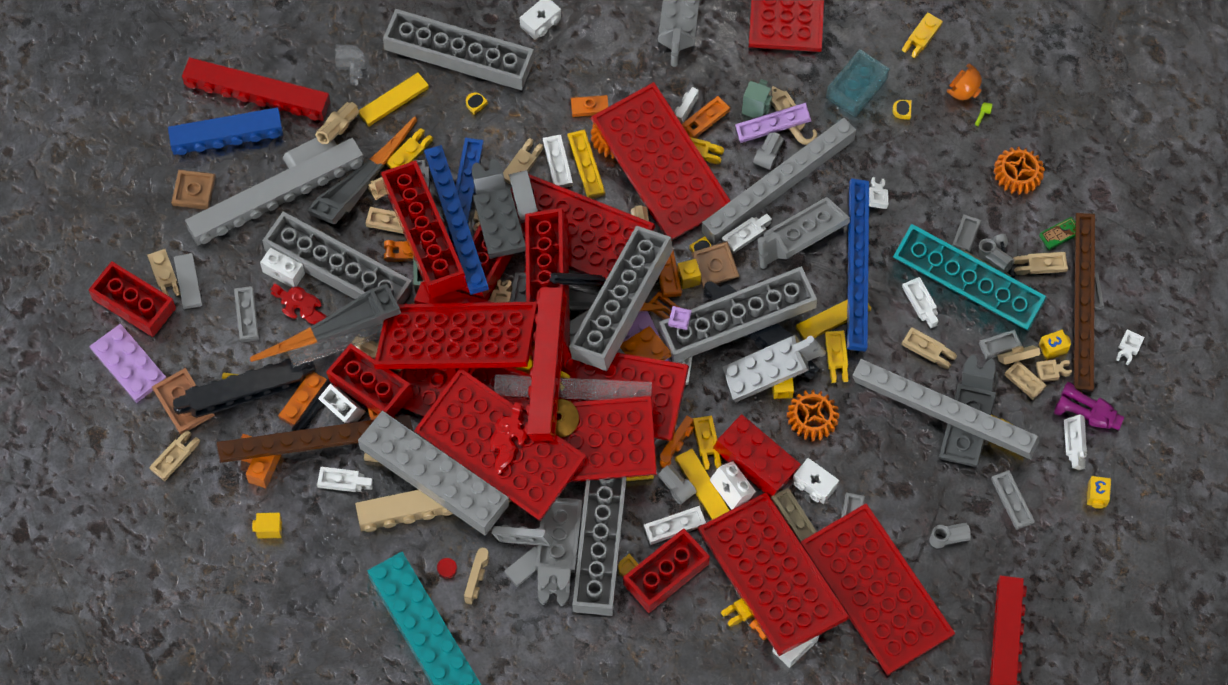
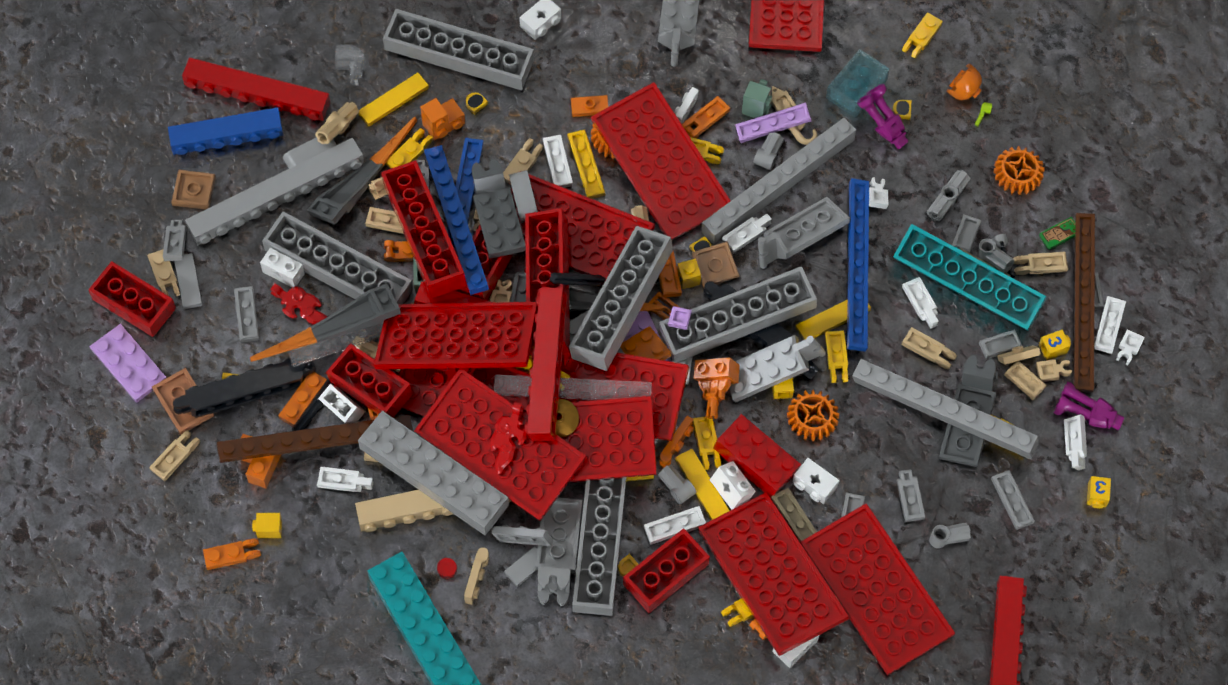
(174, 241): none -> light grey hinge
(230, 554): none -> orange hinge
(441, 118): none -> orange brick
(715, 380): none -> orange brick
(892, 126): none -> magenta piece
(910, 496): none -> light grey hinge
(942, 202): none -> light grey piece
(1109, 324): none -> white plate

